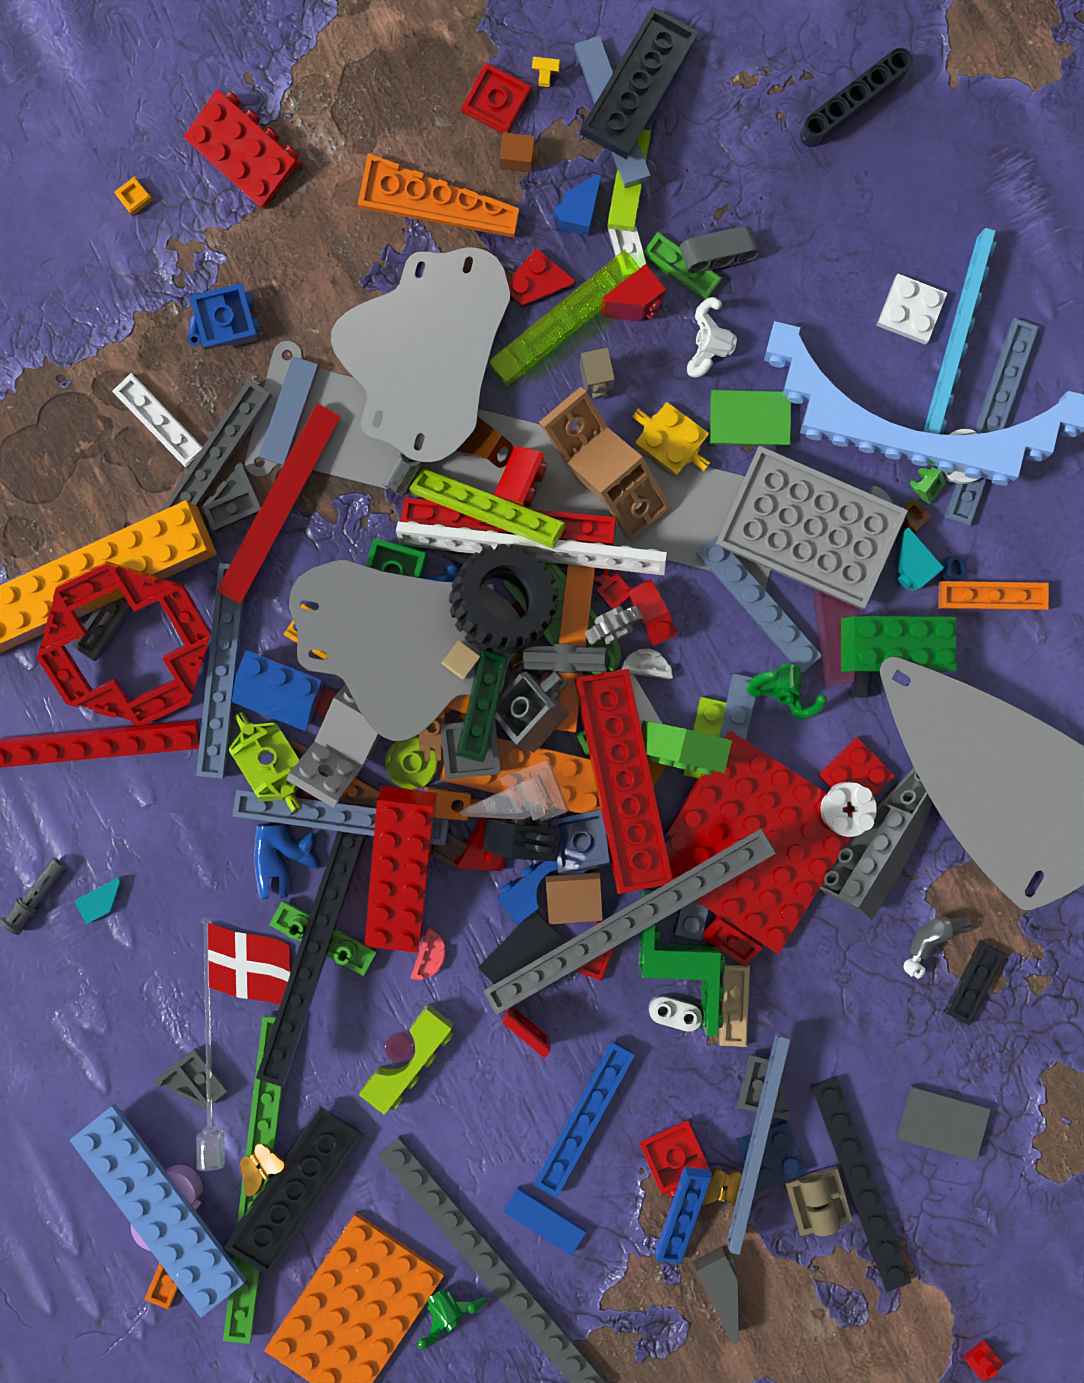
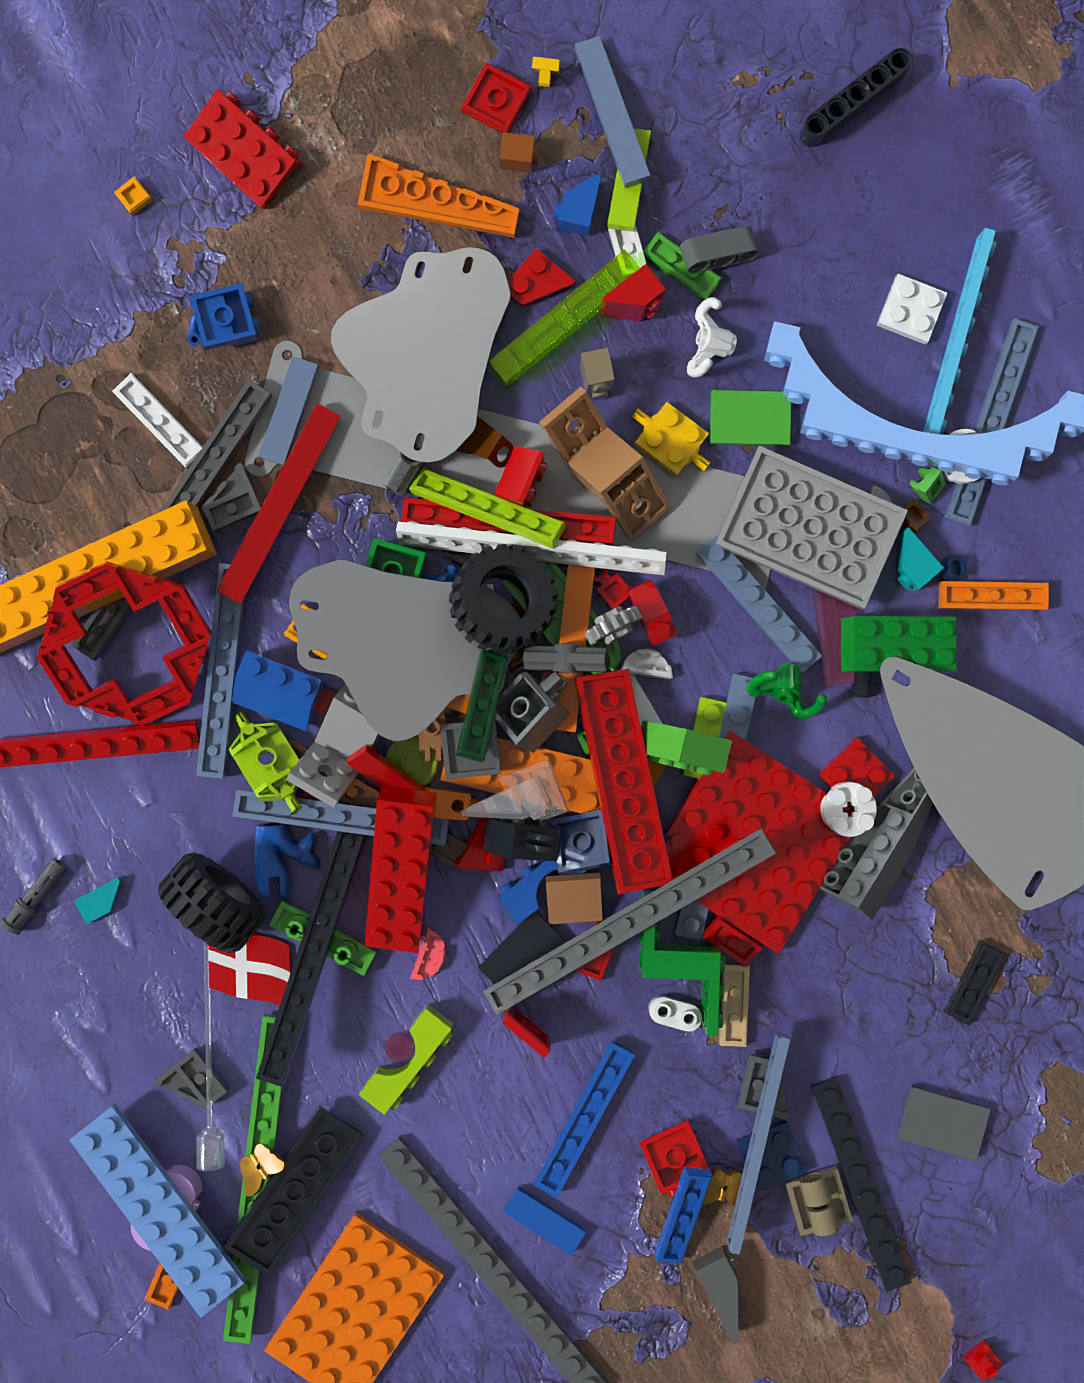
(211, 903): none -> black tyre
(380, 770): none -> red tile
(446, 1315): green piece -> none
(460, 660): tan tile -> none
(639, 83): black plate -> none
(928, 936): dark grey arm -> none

